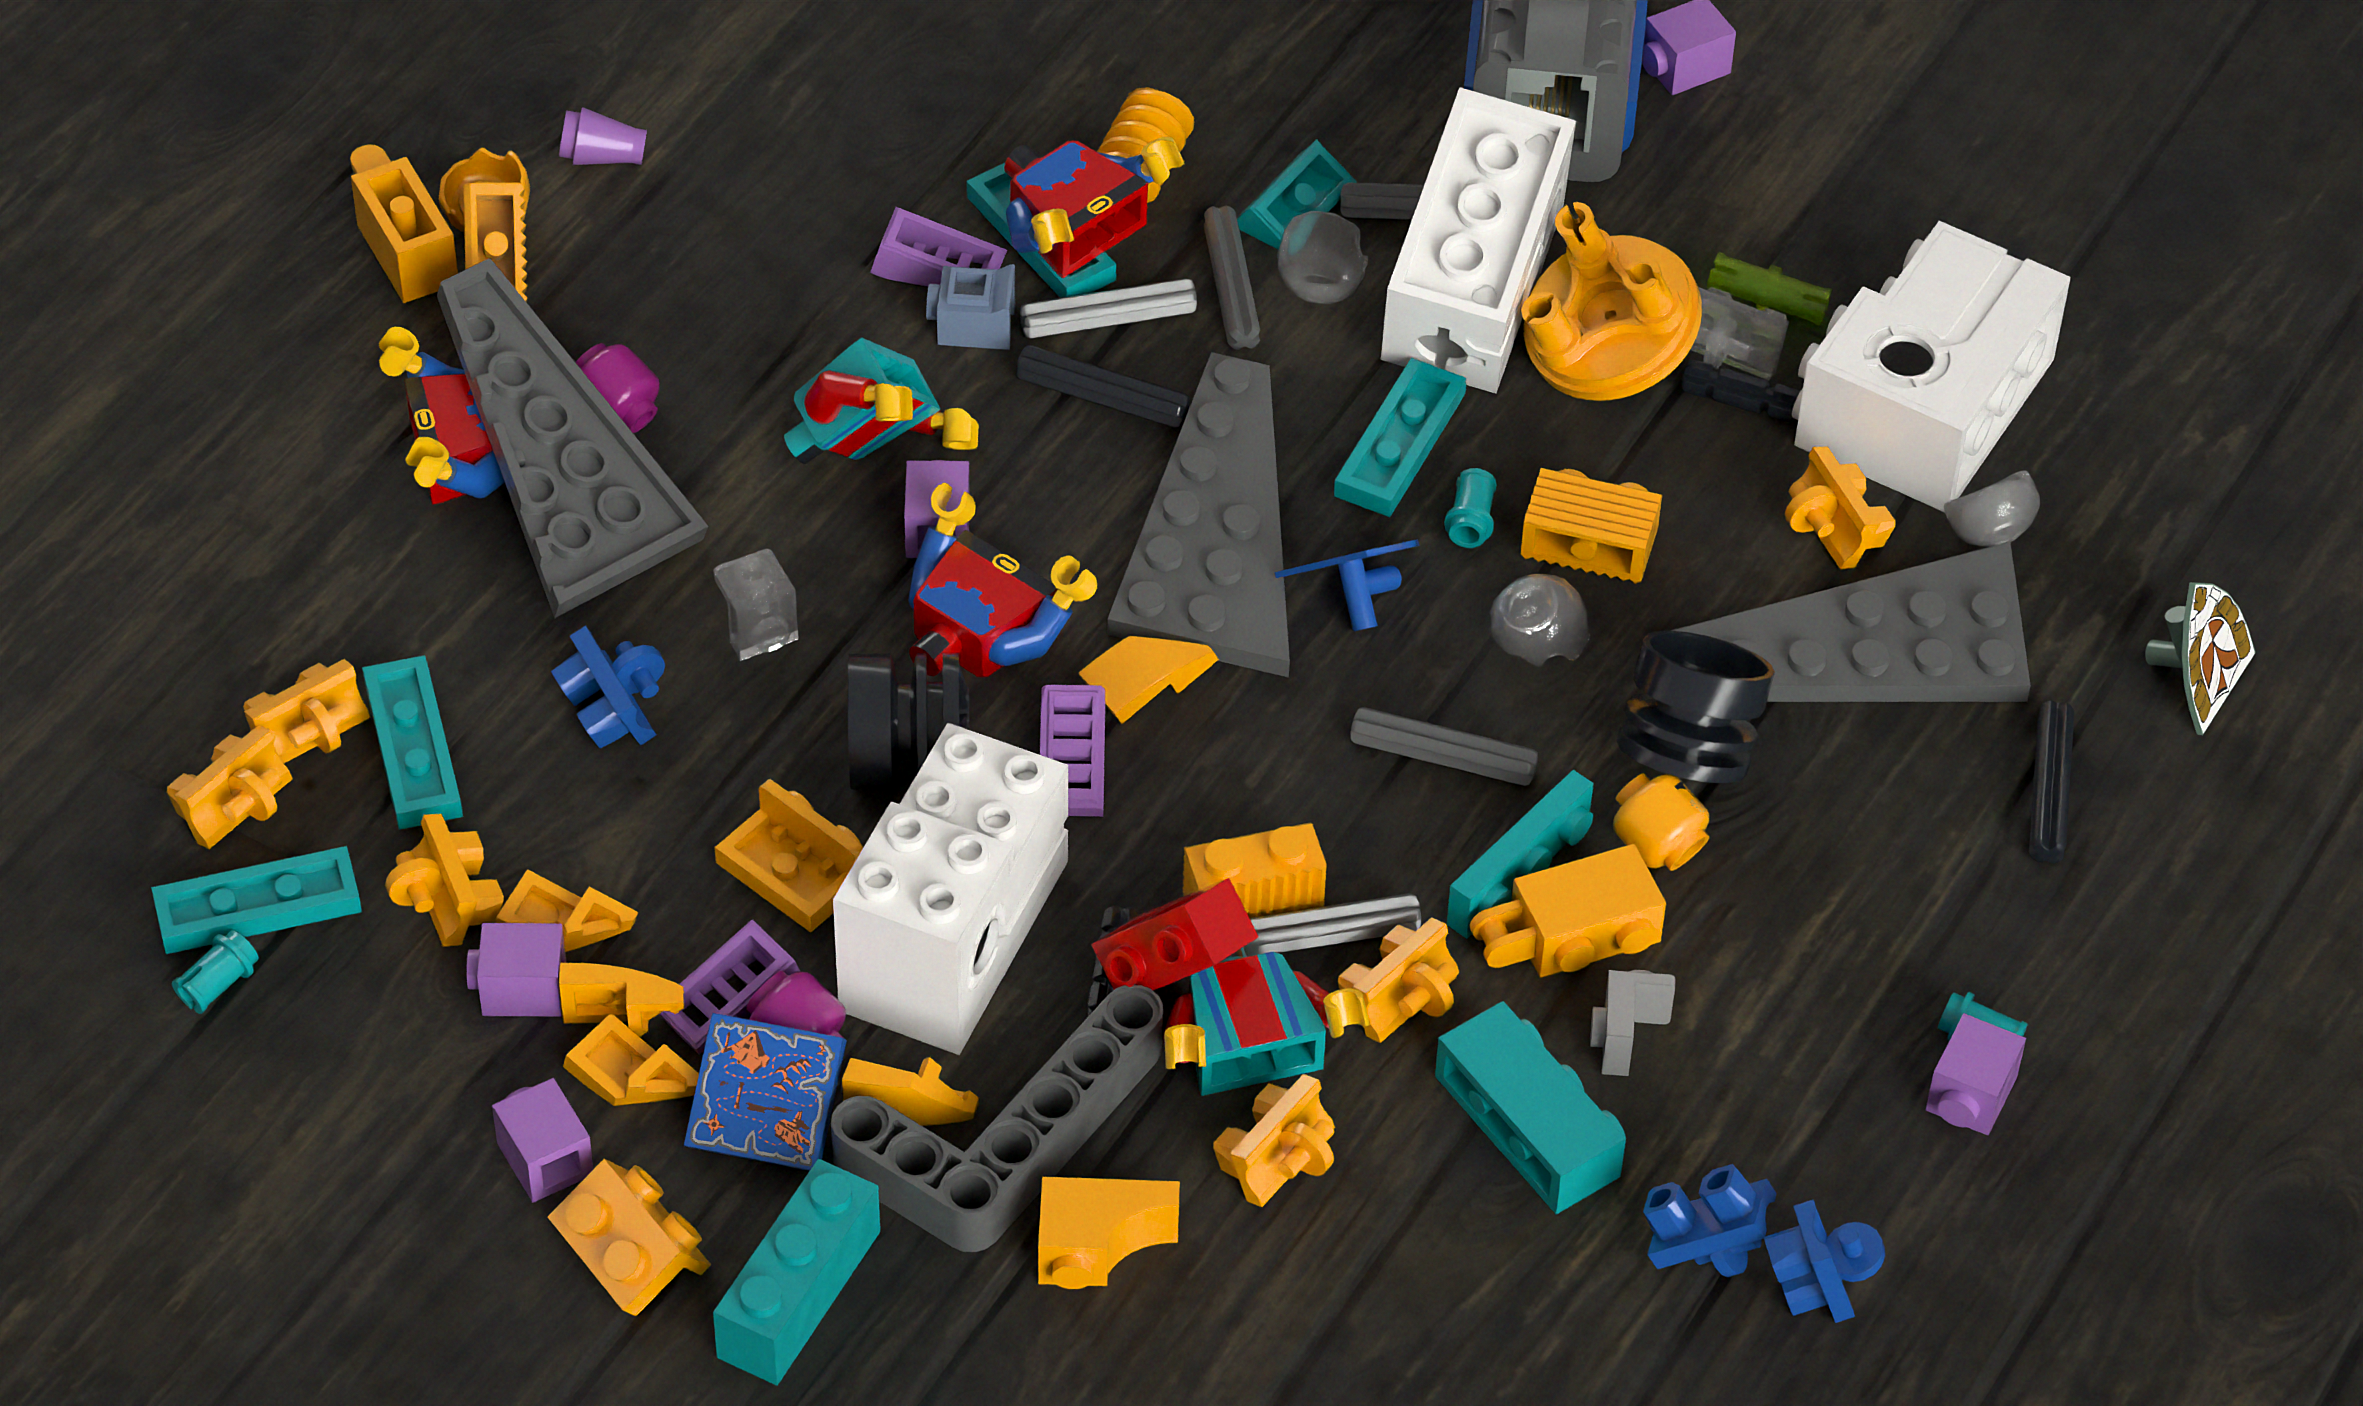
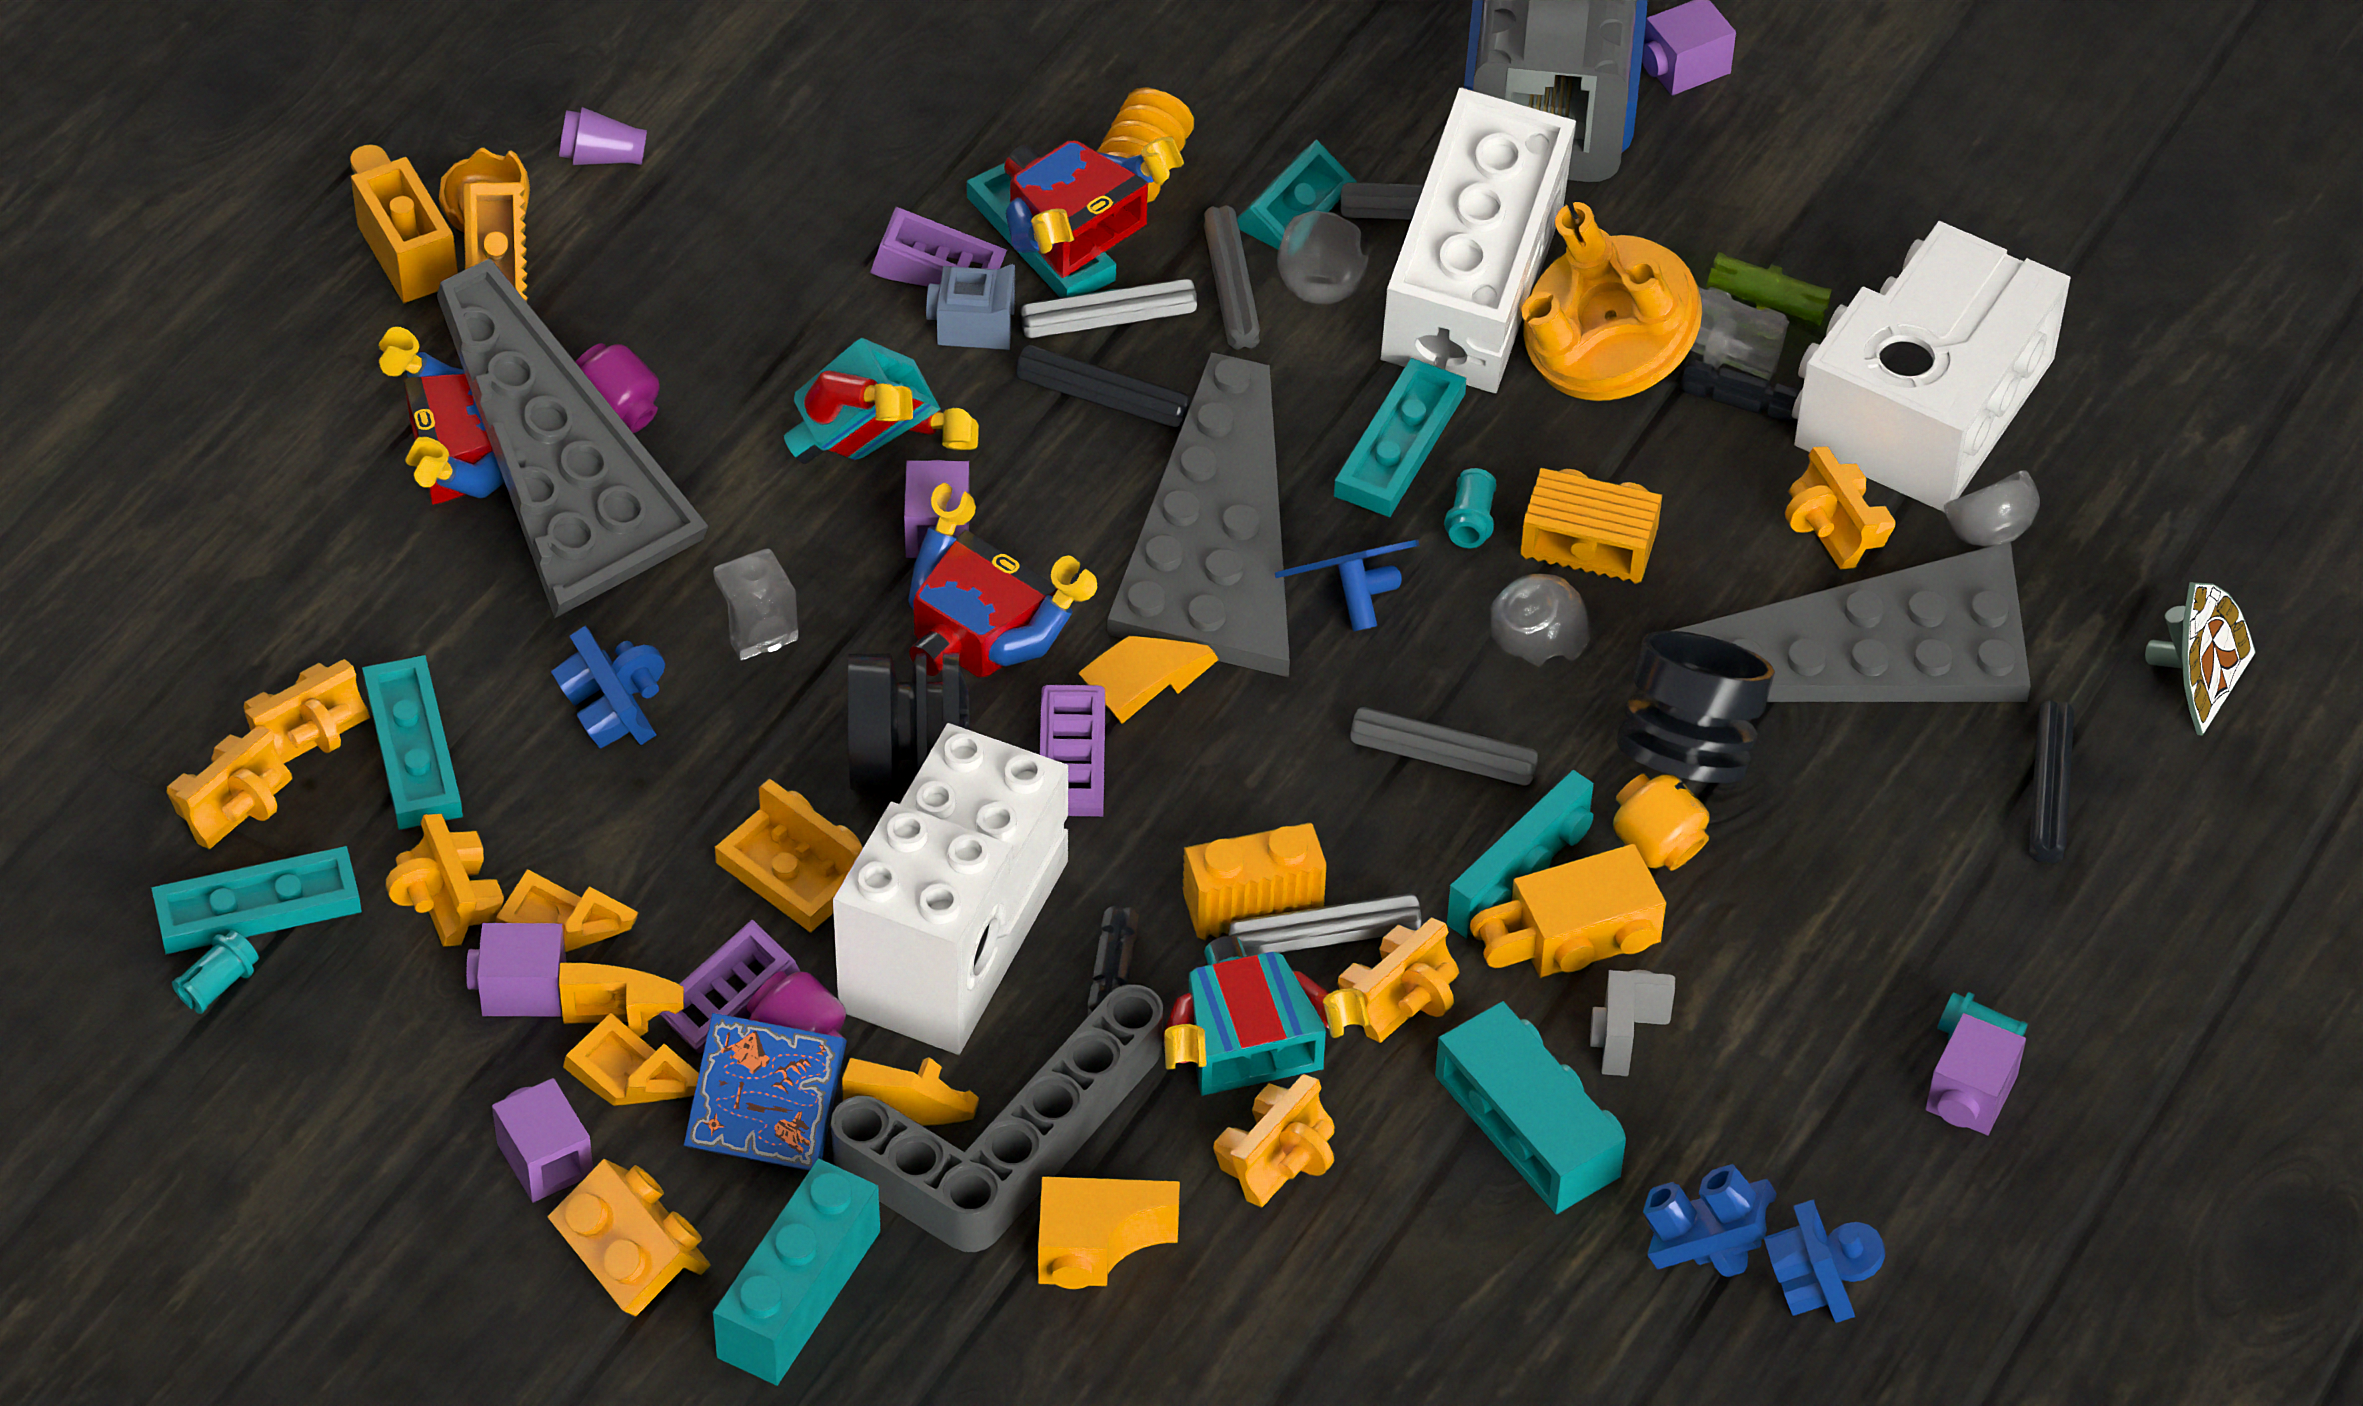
(1176, 938): red brick -> none

